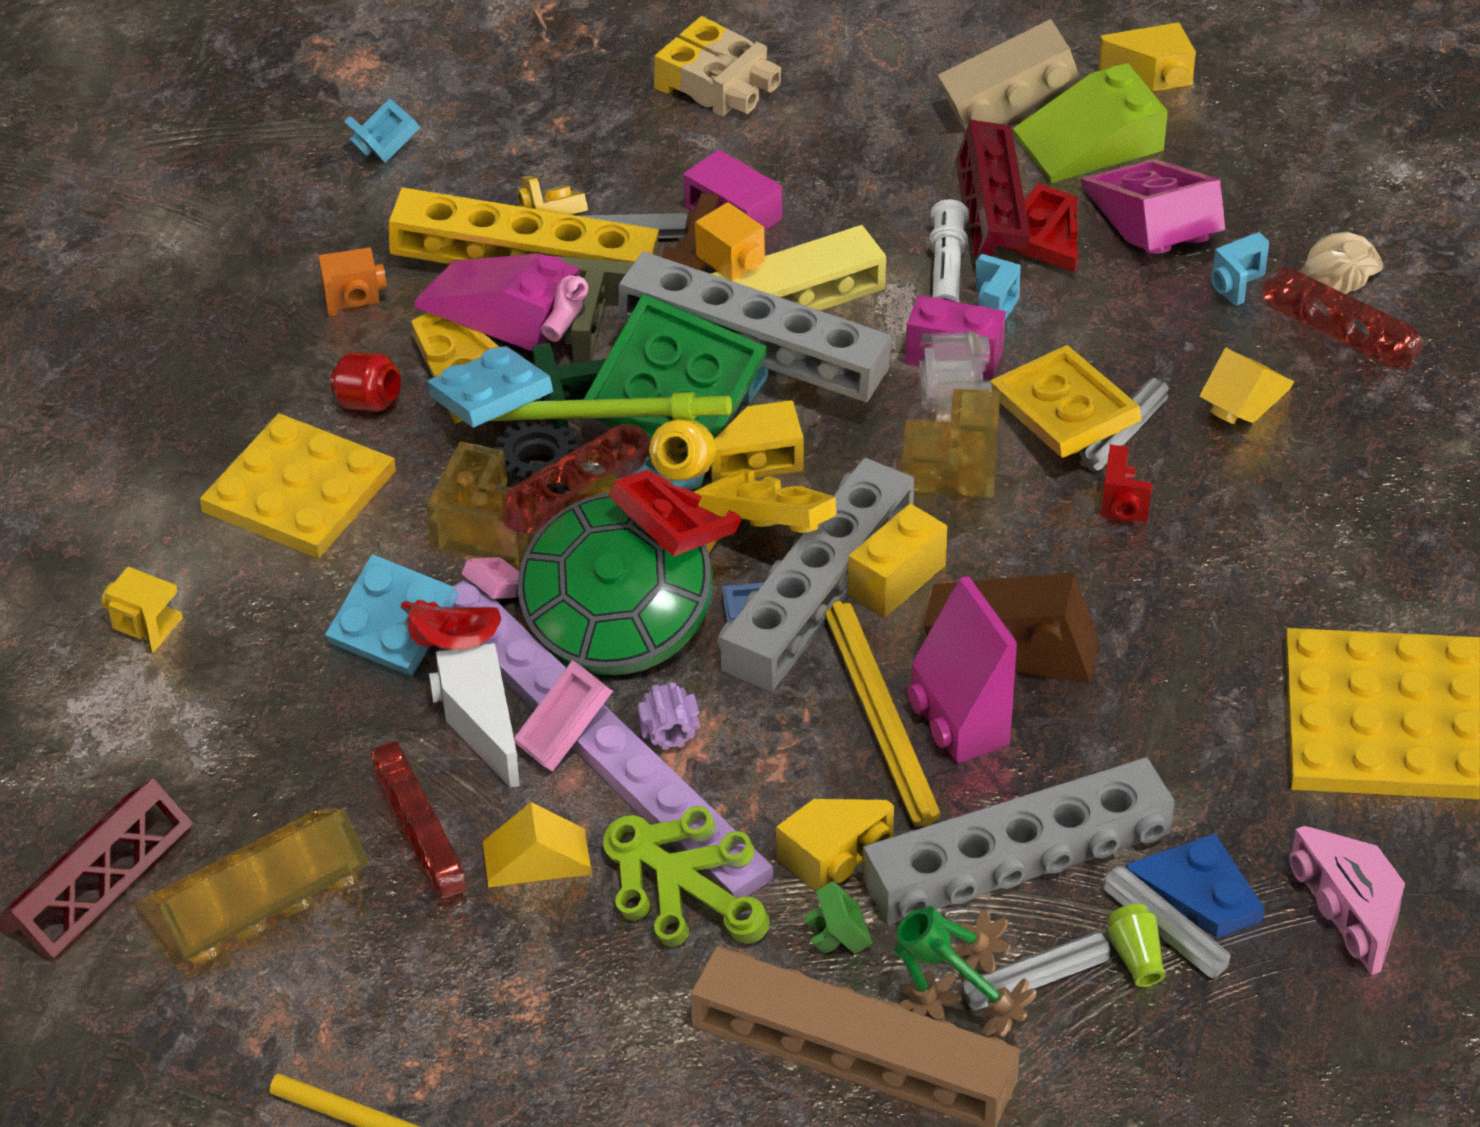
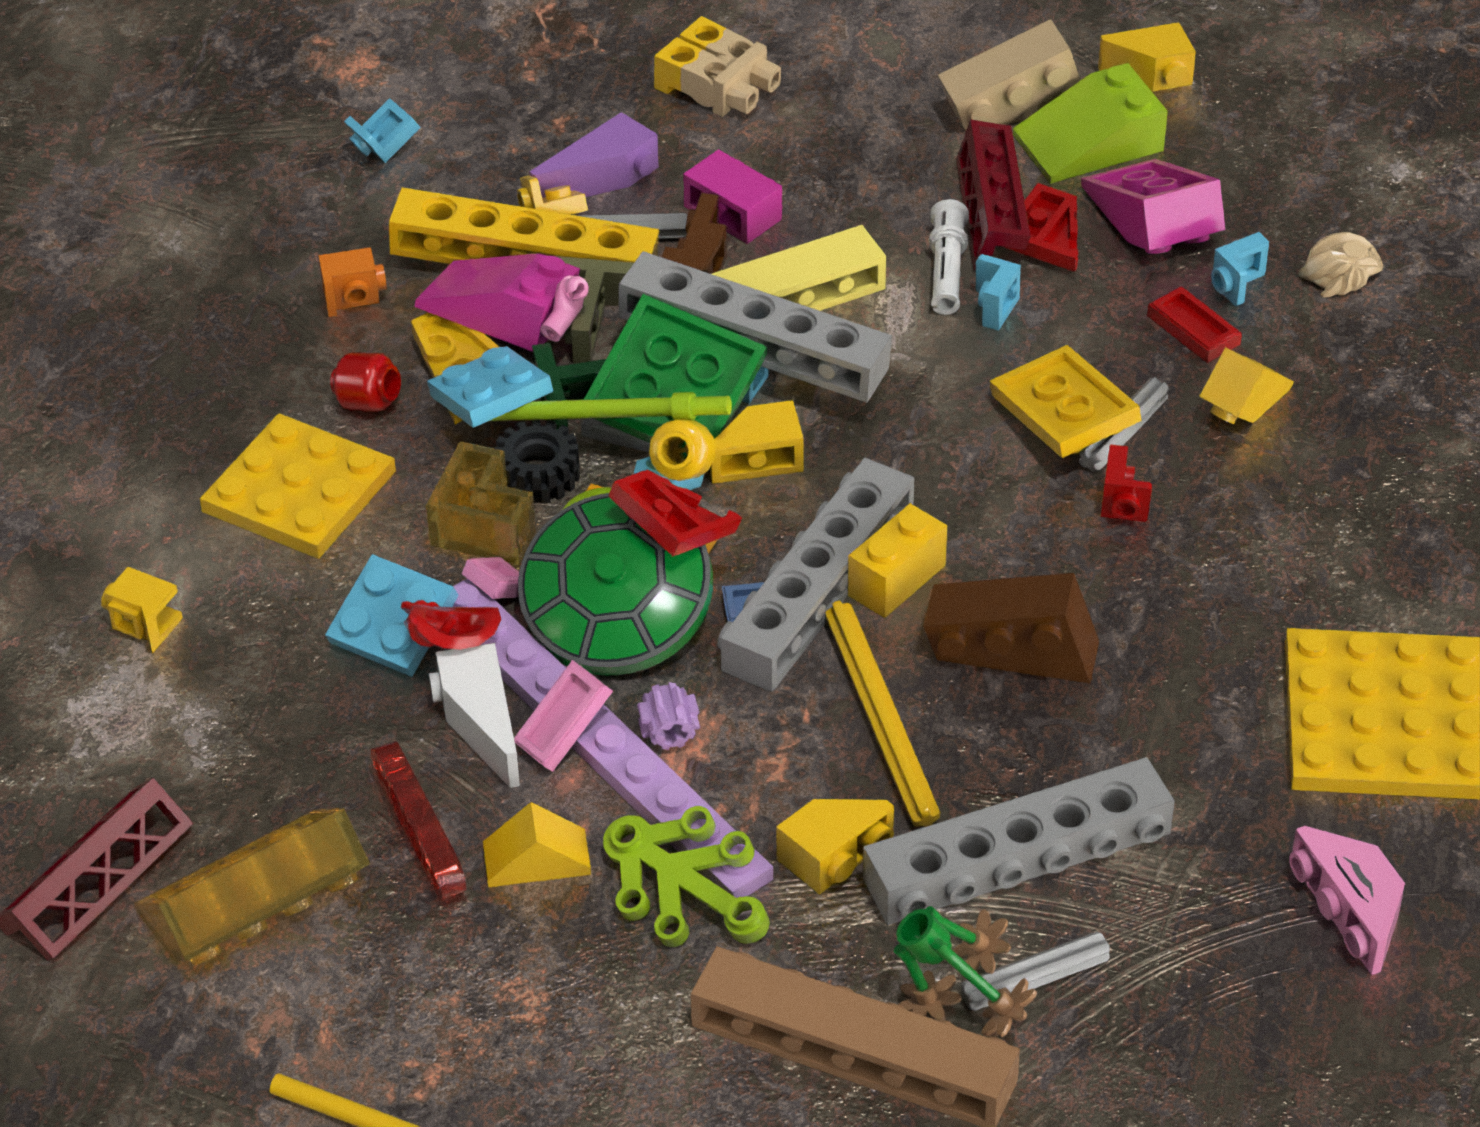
(573, 475): clear red beam -> none
(602, 160): none -> medium lavender slope
(730, 241): light orange brick -> none
(766, 502): yellow wing -> none
(841, 920): bright green tile -> none
(941, 315): dark pink brick -> none
(951, 363): clear brick -> none
(955, 454): clear yellow brick -> none
(966, 676): dark pink slope -> none
(1137, 941): lime cone -> none
(1172, 924): light grey axle -> none
(1194, 324): none -> red tile
(1203, 885): blue wing -> none
(1388, 337): clear red beam -> none

